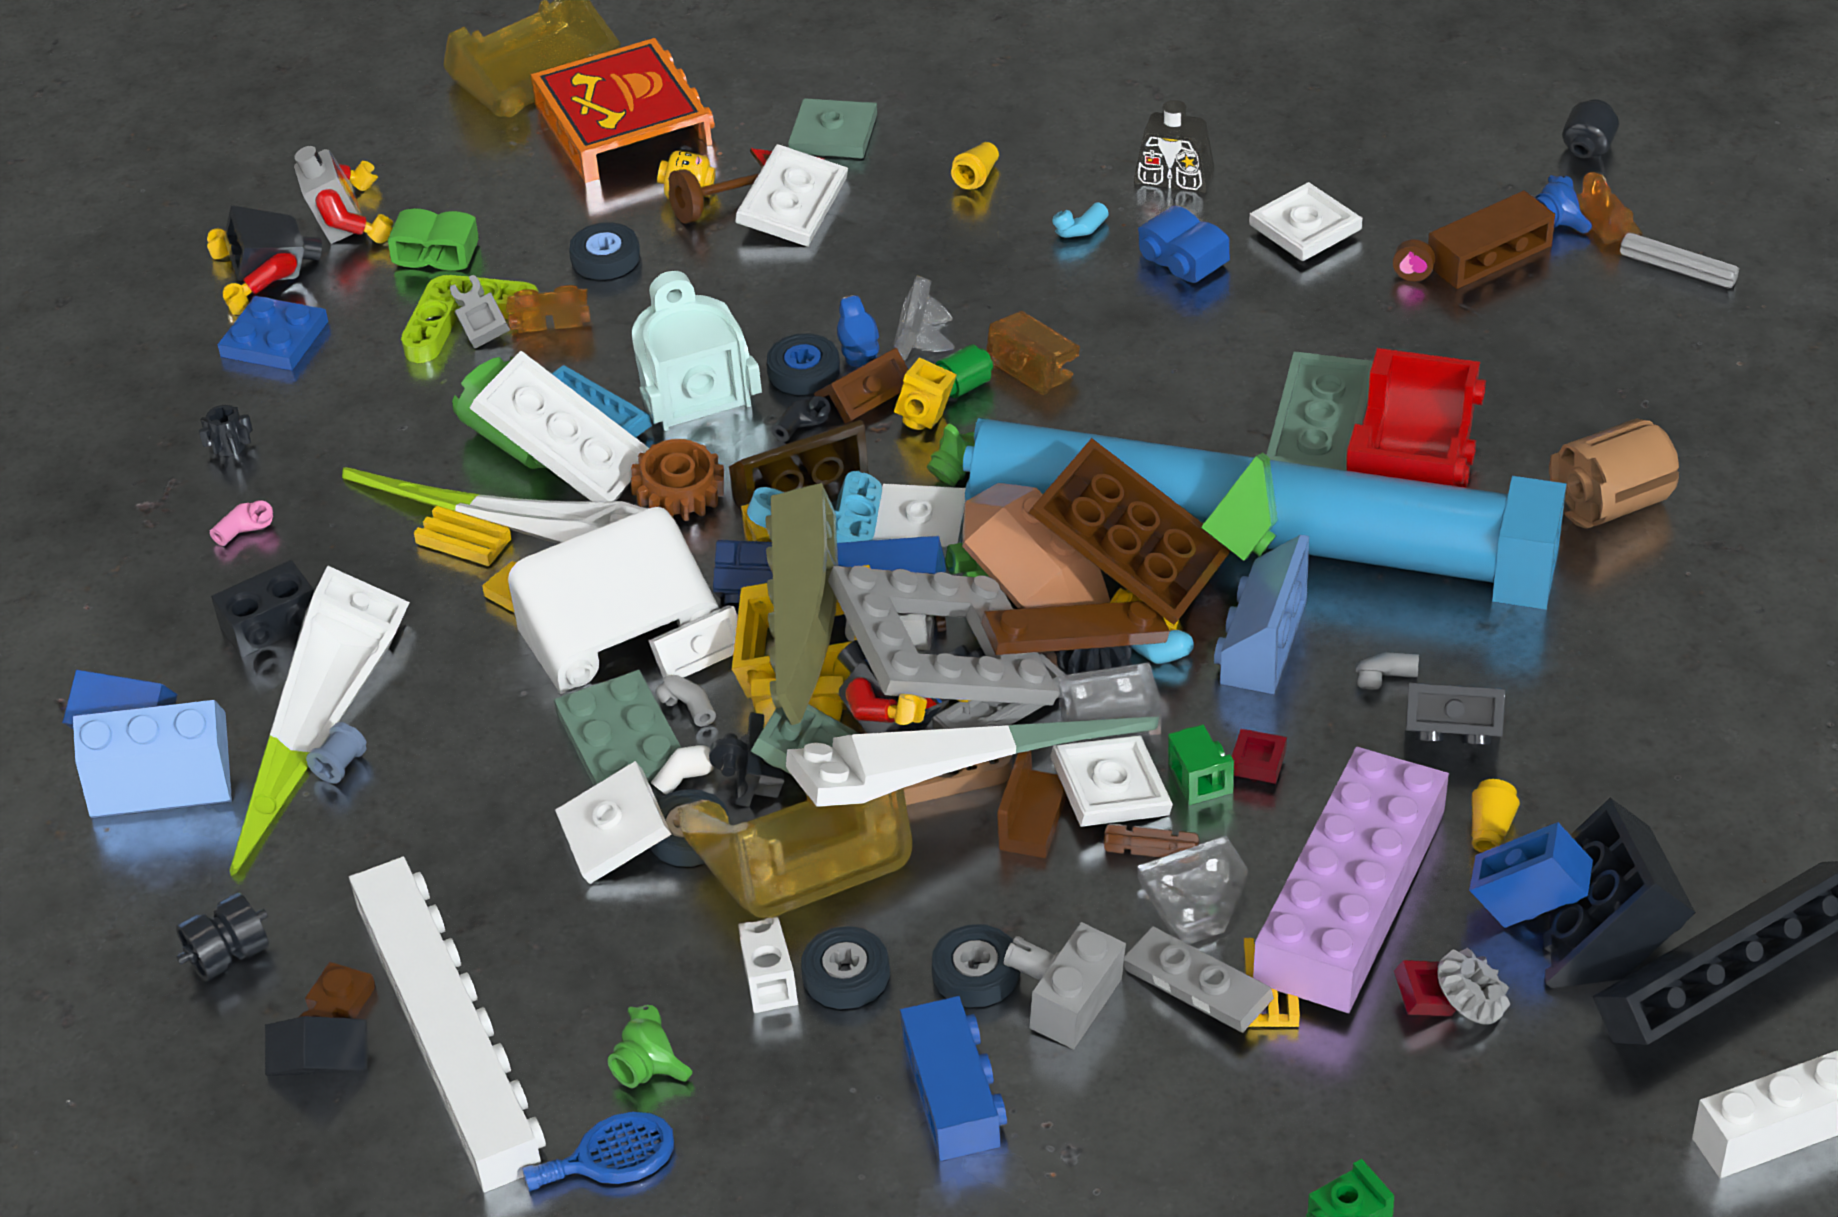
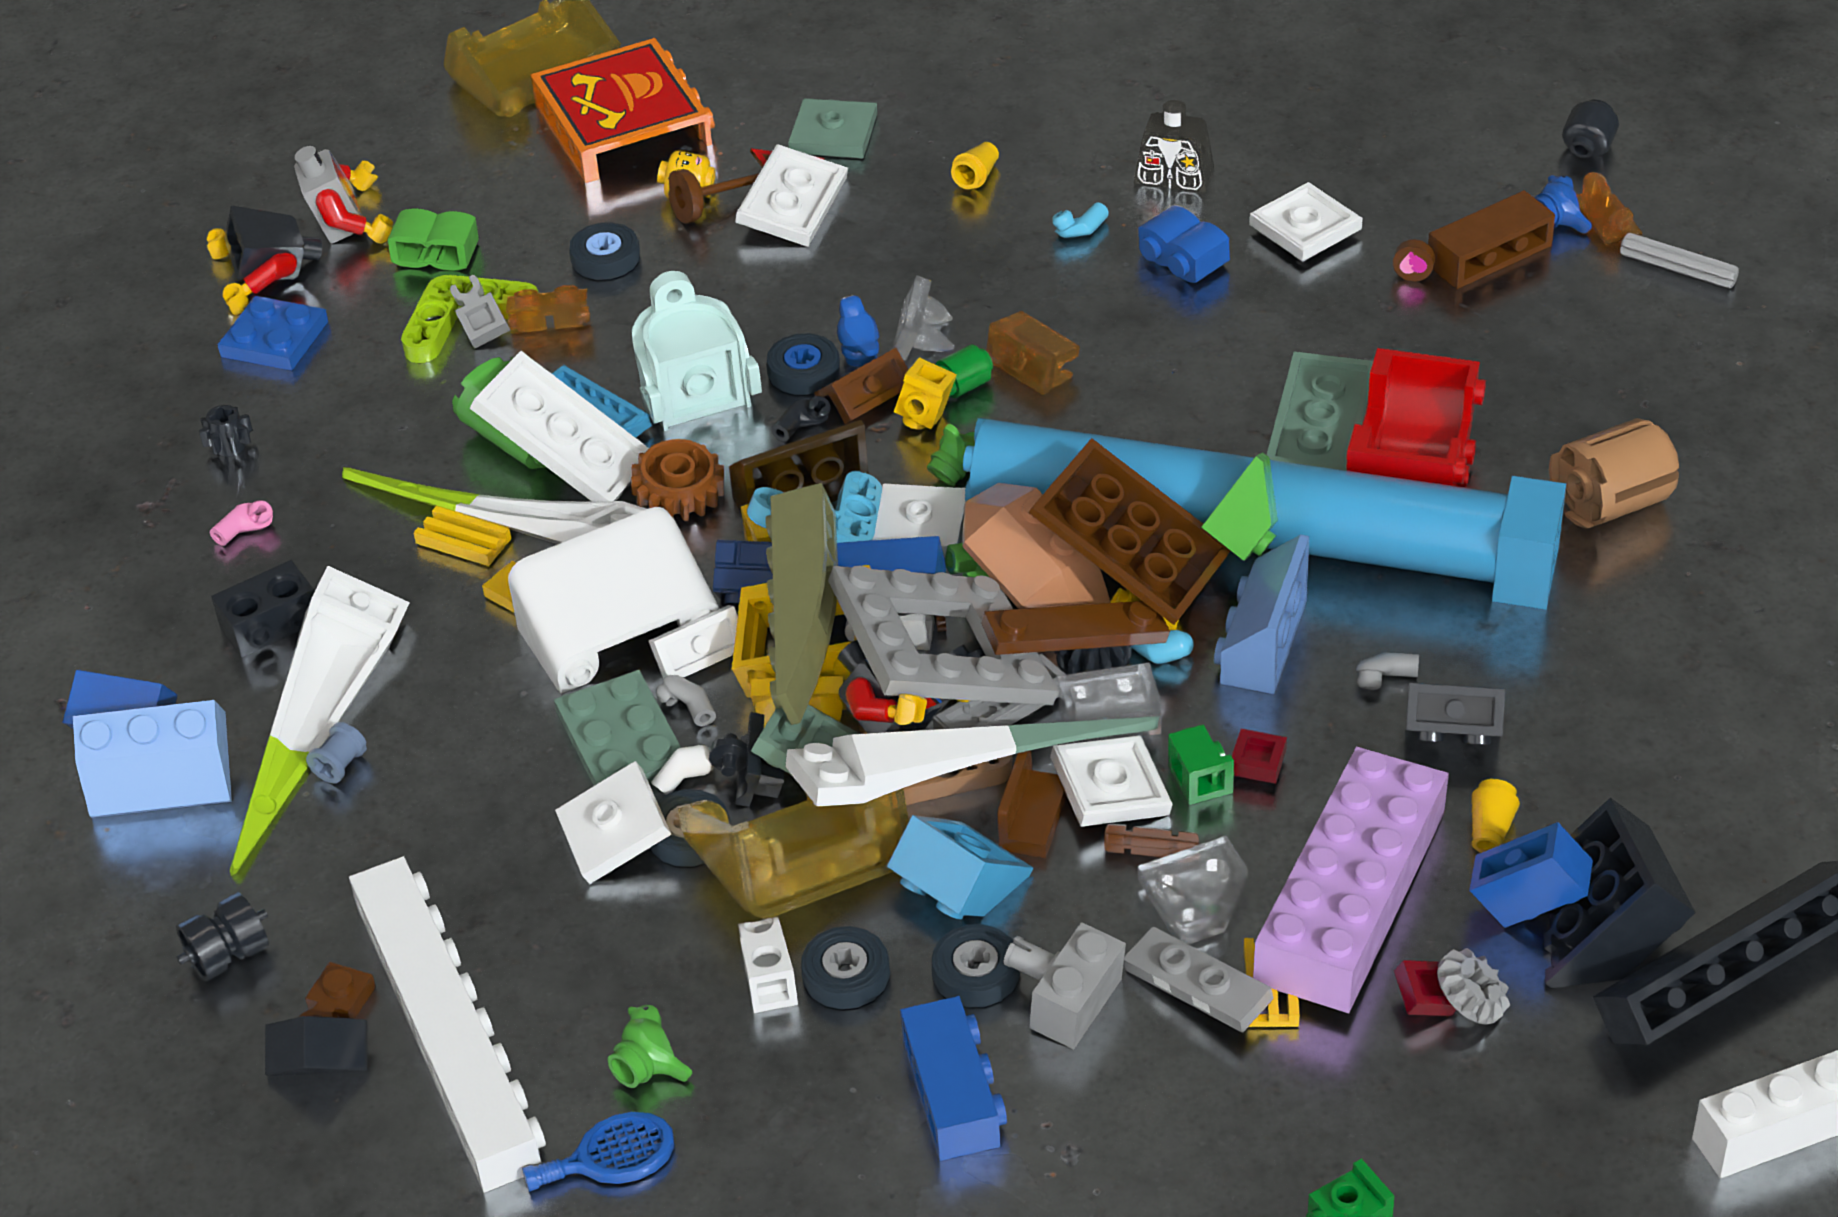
(956, 866): none -> dark azure slope

